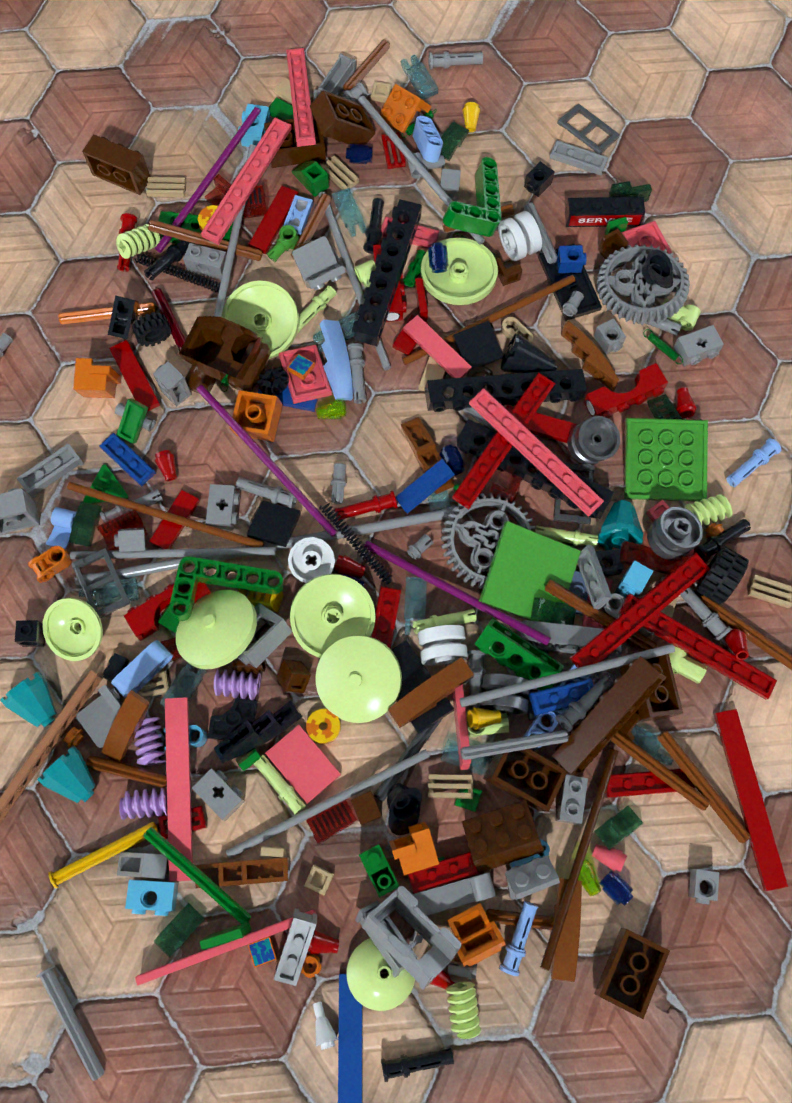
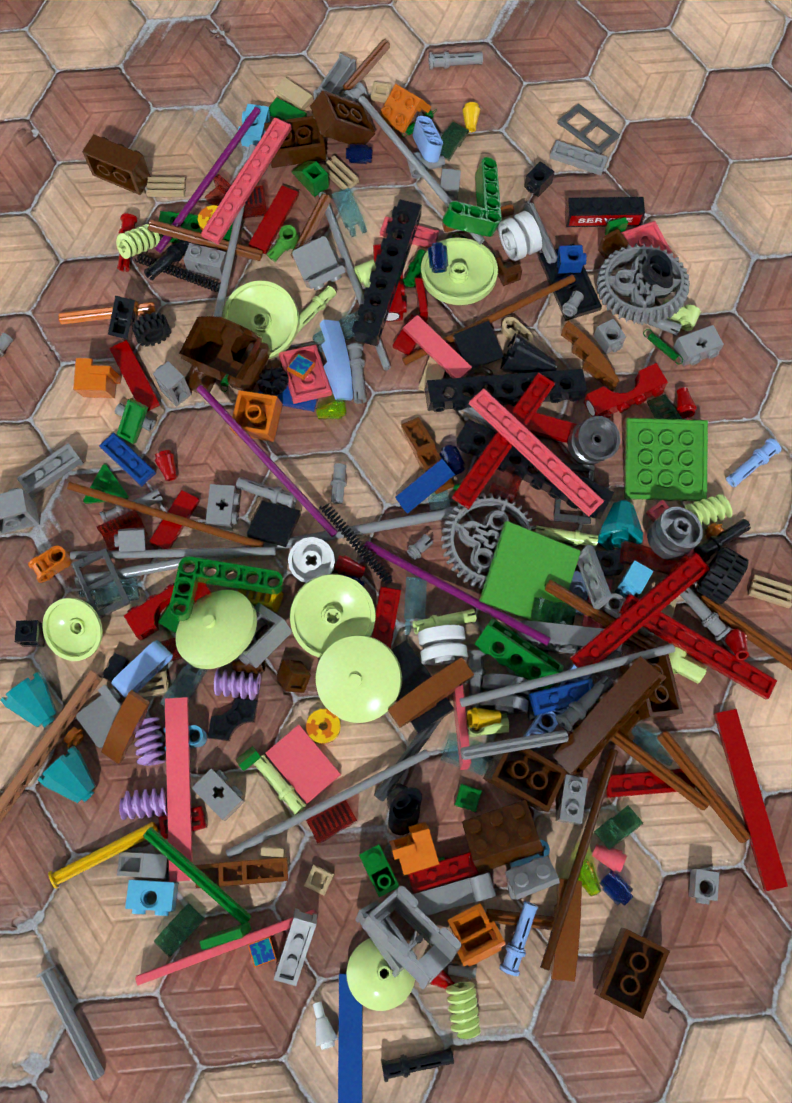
(62, 521): light blue panel -> none
(84, 524): clear green slope -> none
(127, 771): dark orange axle -> none
(166, 310): dark red axle -> none
(250, 736): black slope -> none
(299, 213): light blue piece -> none
(300, 97): coral tile -> none
(316, 966): orange plate -> none
(323, 944): red cone -> none
(366, 808): reddish brown panel -> none
(374, 233): black pin -> none
(375, 504): red pin -> none
(396, 165): red tile -> none
(419, 78): clear light blue hinge -> none
(432, 785): tan tile -> none
(625, 189): clear green slope -> none

